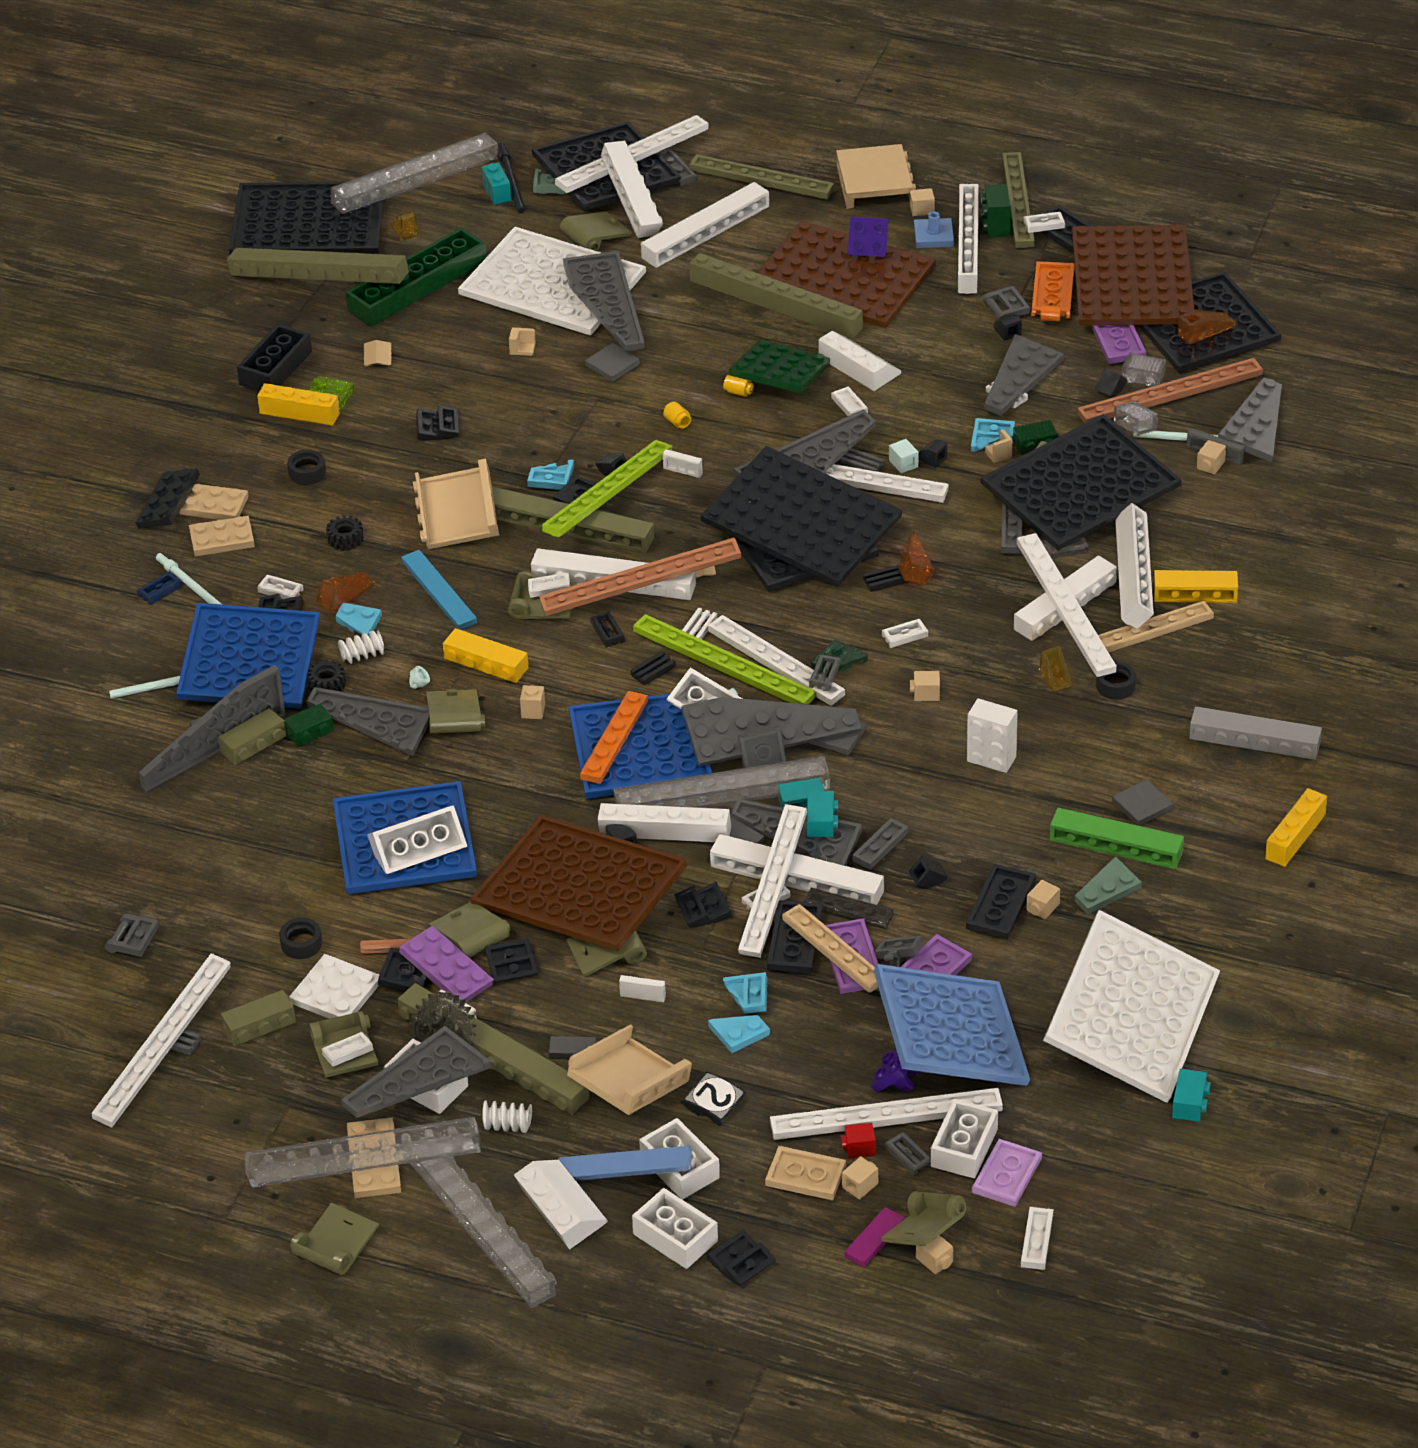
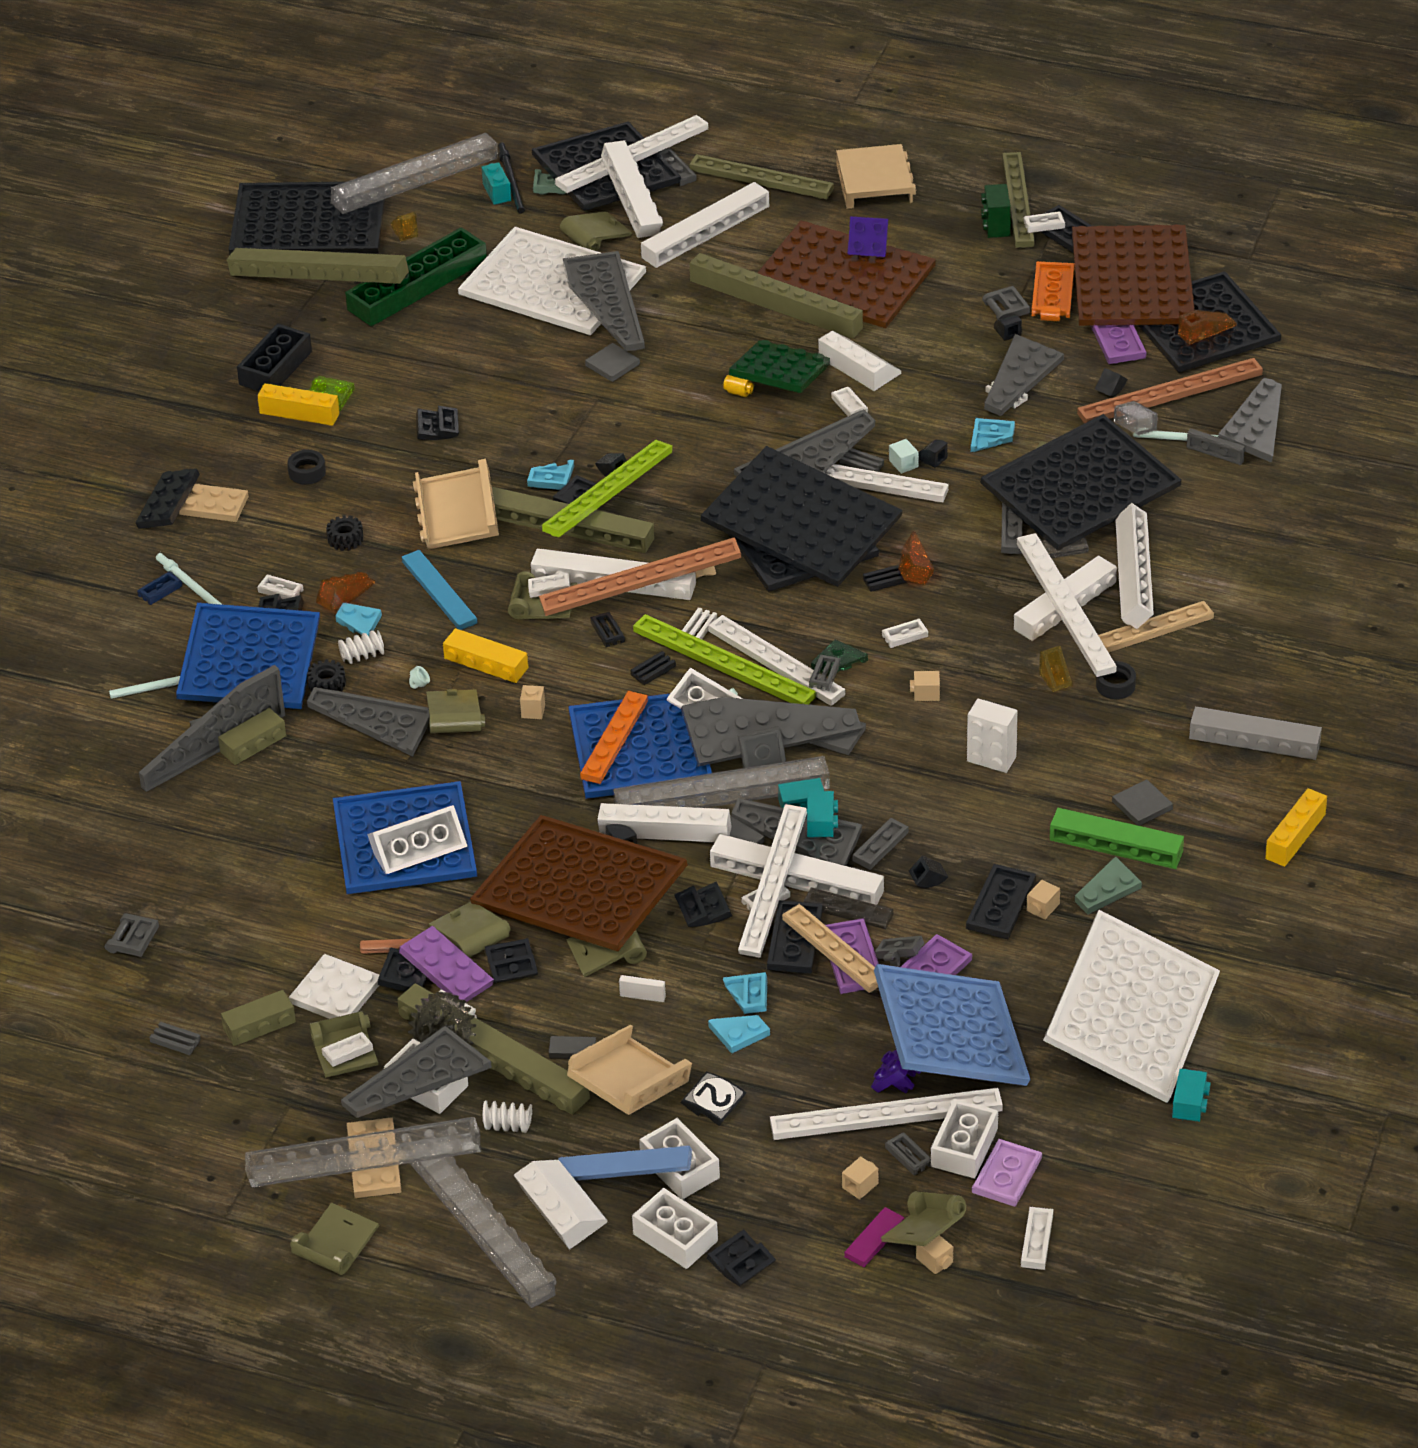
(161, 1040): white plate -> none
(221, 536): tan plate -> none
(304, 949): black tyre -> none
(308, 725): dark green brick -> none
(377, 353): tan panel -> none
(522, 341): tan panel -> none
(677, 415): yellow brick -> none
(682, 463): white plate -> none
(805, 1173): tan plate -> none
(859, 1140): red brick -> none
(922, 202): tan panel -> none
(933, 232): medium blue tile -> none
(968, 238): white brick -> none
(1000, 450): tan panel -> none
(1029, 436): dark green brick -> none
(1144, 369): clear brick -> none
(1195, 586): yellow brick -> none
(1211, 457): tan brick -> none

